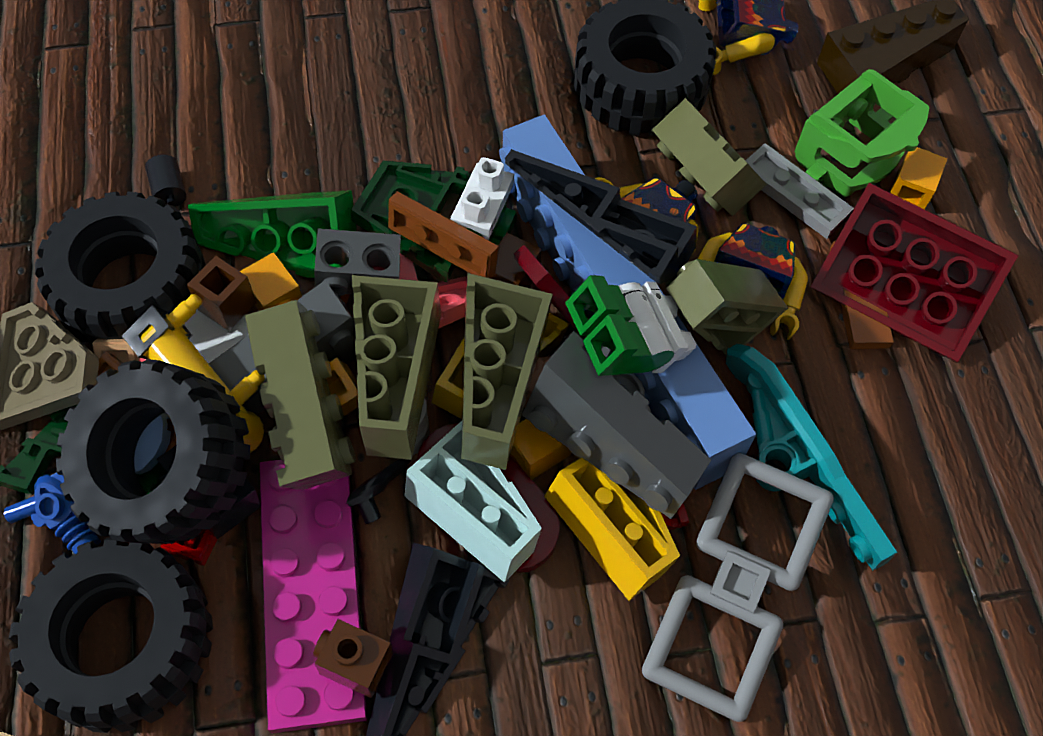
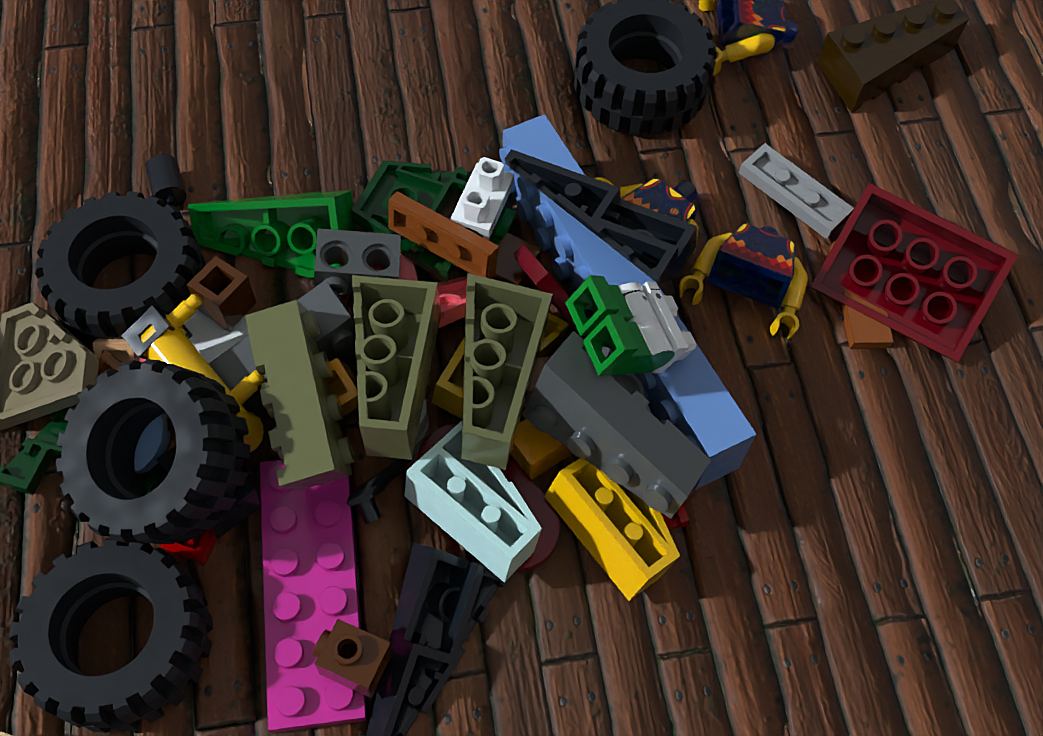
(51, 509): blue piece -> none
(271, 282): light orange brick -> none
(707, 159): olive wedge -> none
(725, 301): olive wedge -> none
(738, 587): light grey bar -> none
(790, 436): teal piece -> none
(888, 142): bright green animal -> none
(918, 177): light orange brick -> none

